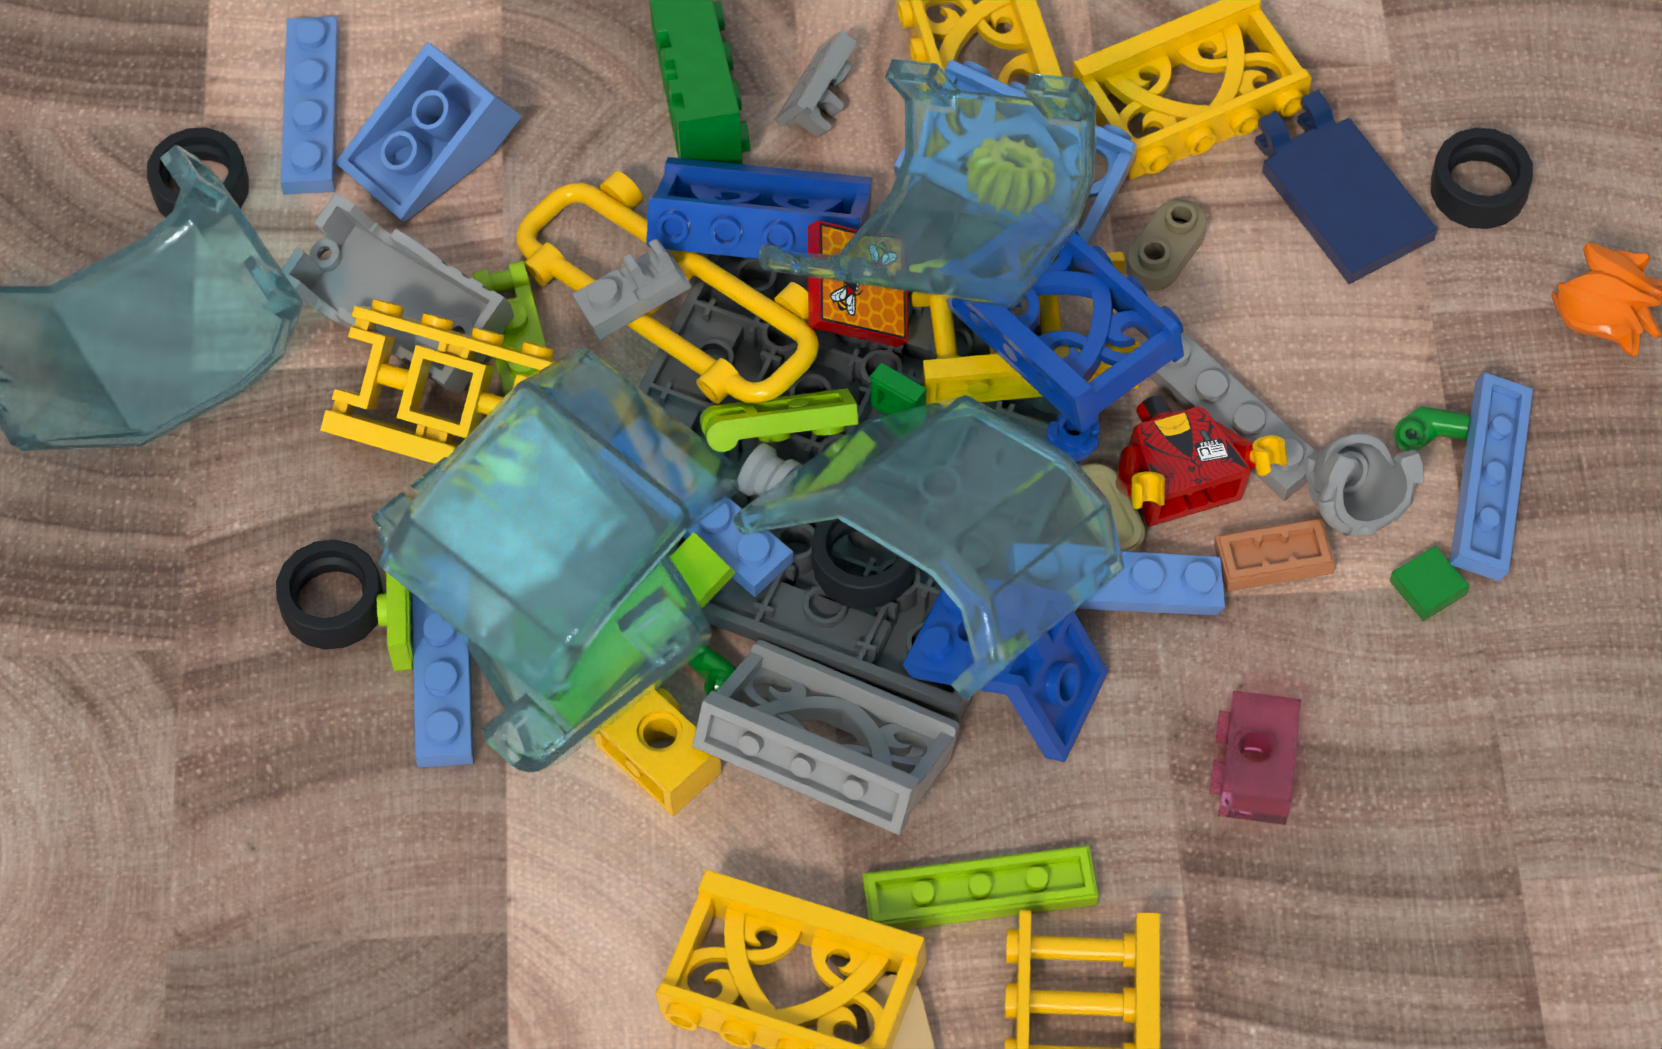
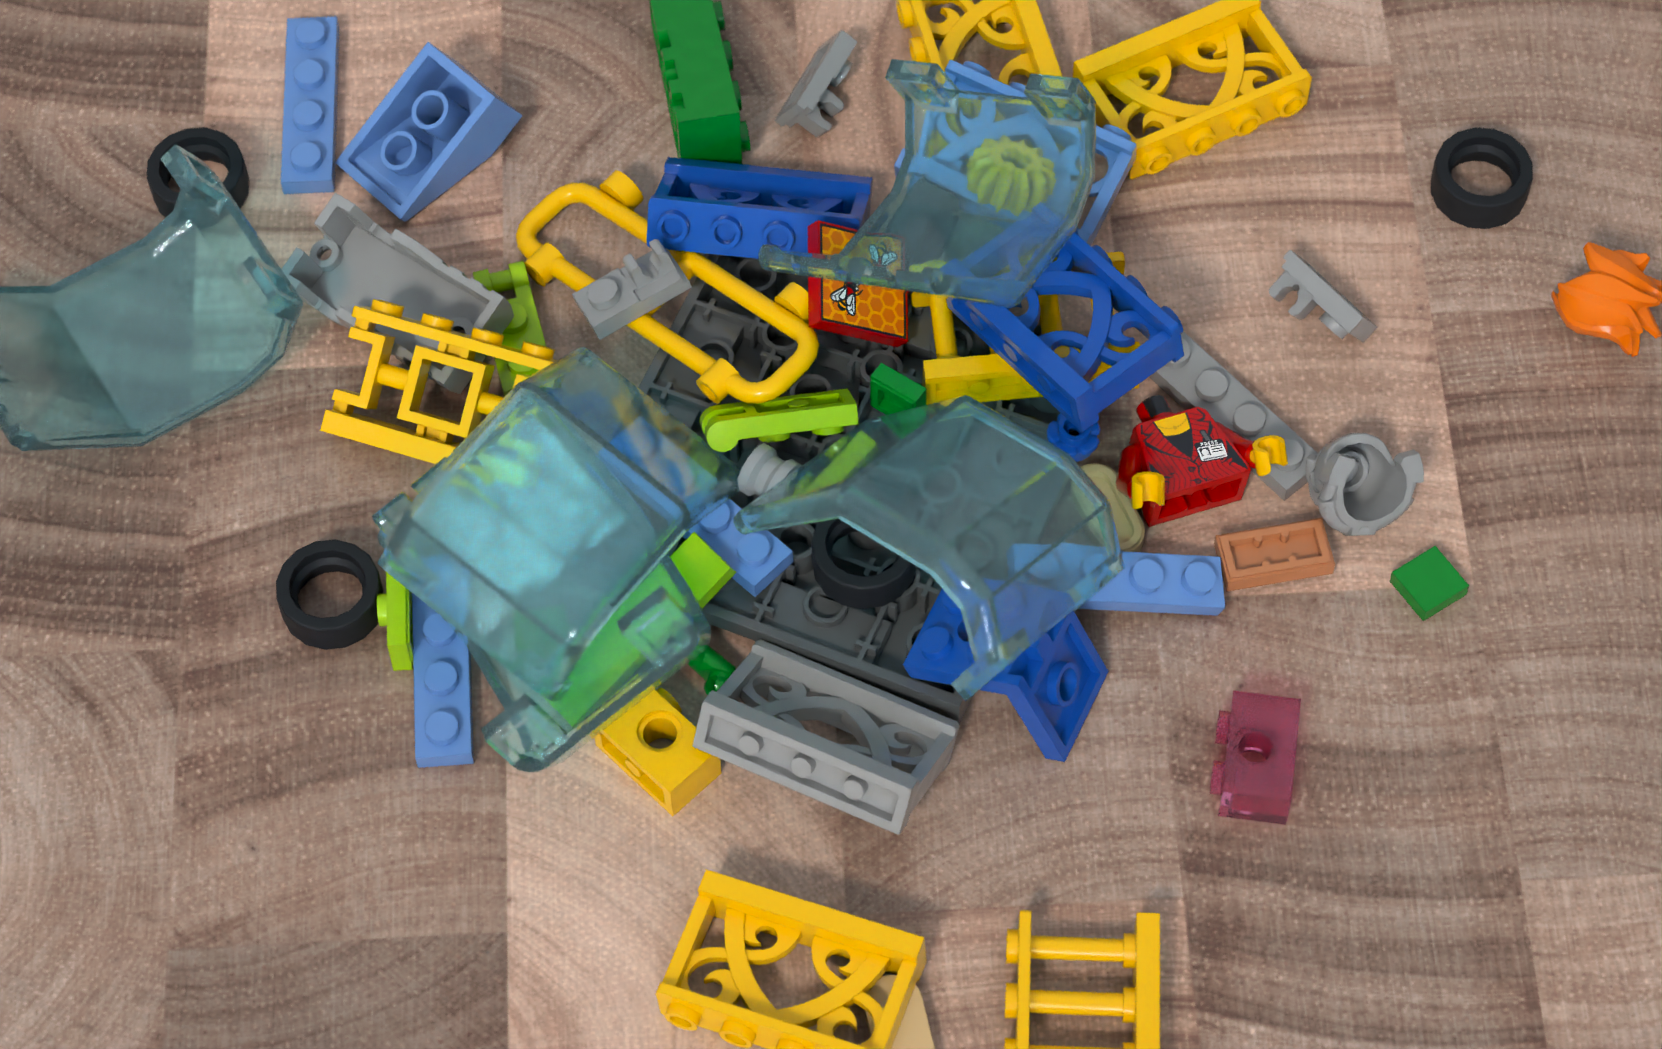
(981, 888): lime tile -> none
(1170, 241): dark tan plate -> none
(1314, 289): none -> light grey plate
(1342, 190): dark blue tile -> none
(1428, 424): green arm -> none
(1491, 477): medium blue plate -> none

